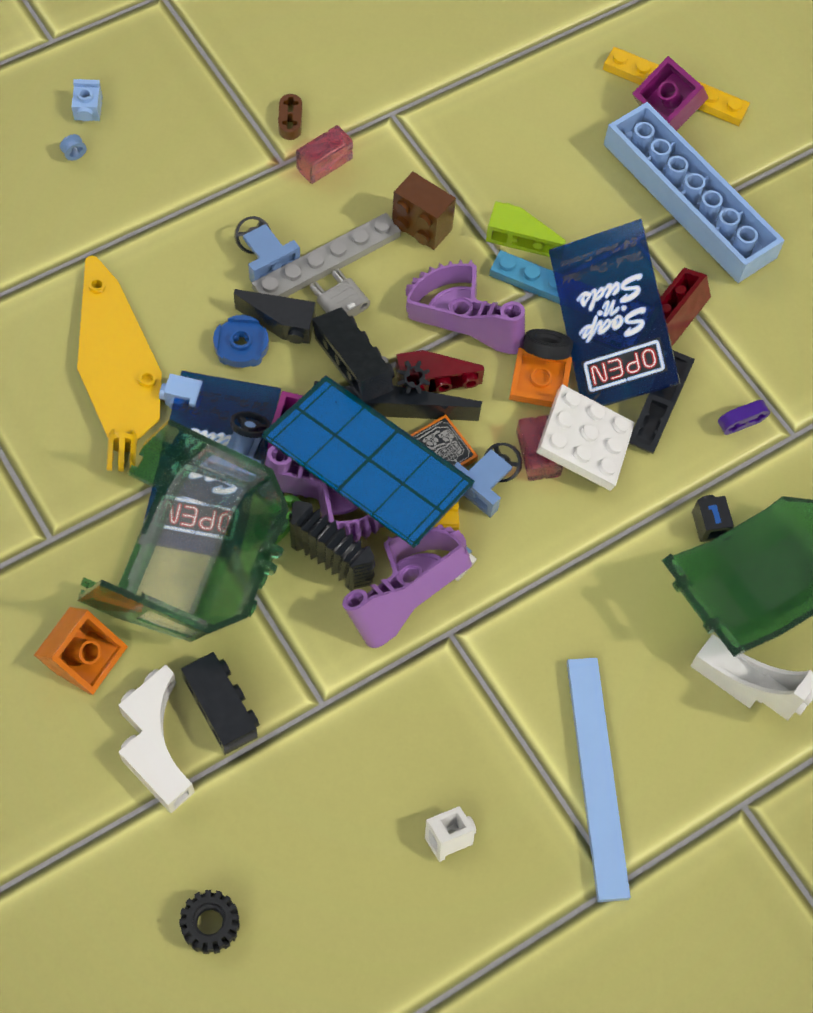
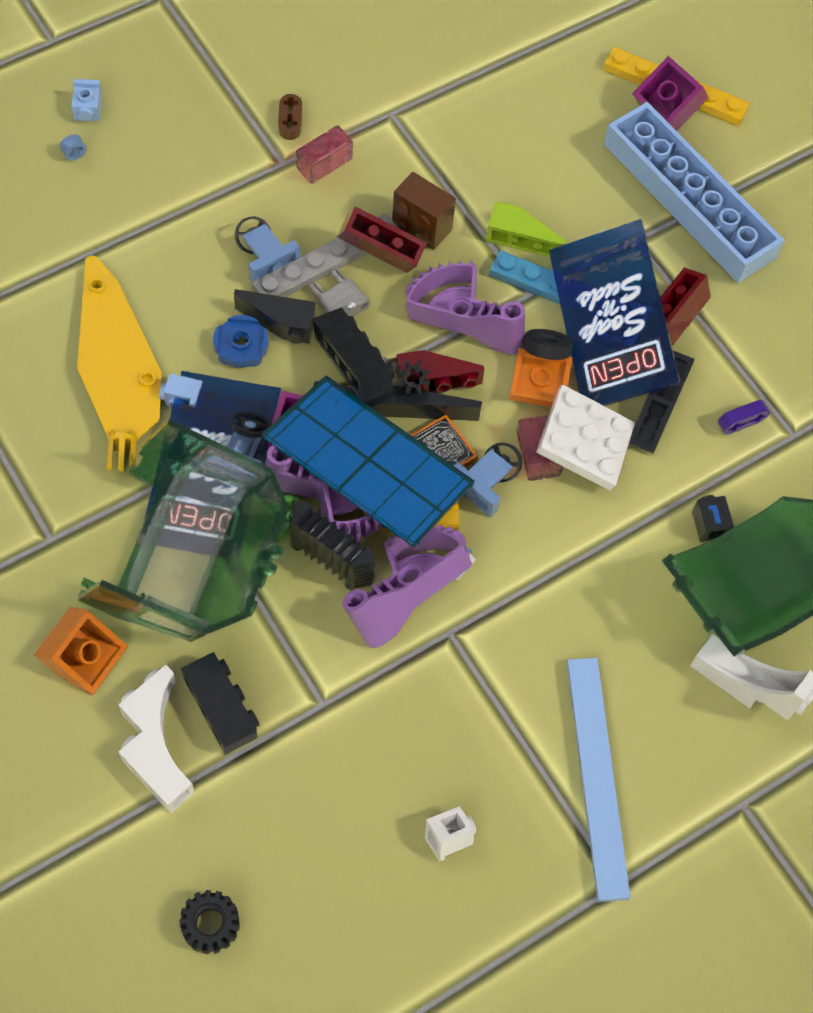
(381, 239): none -> dark red brick

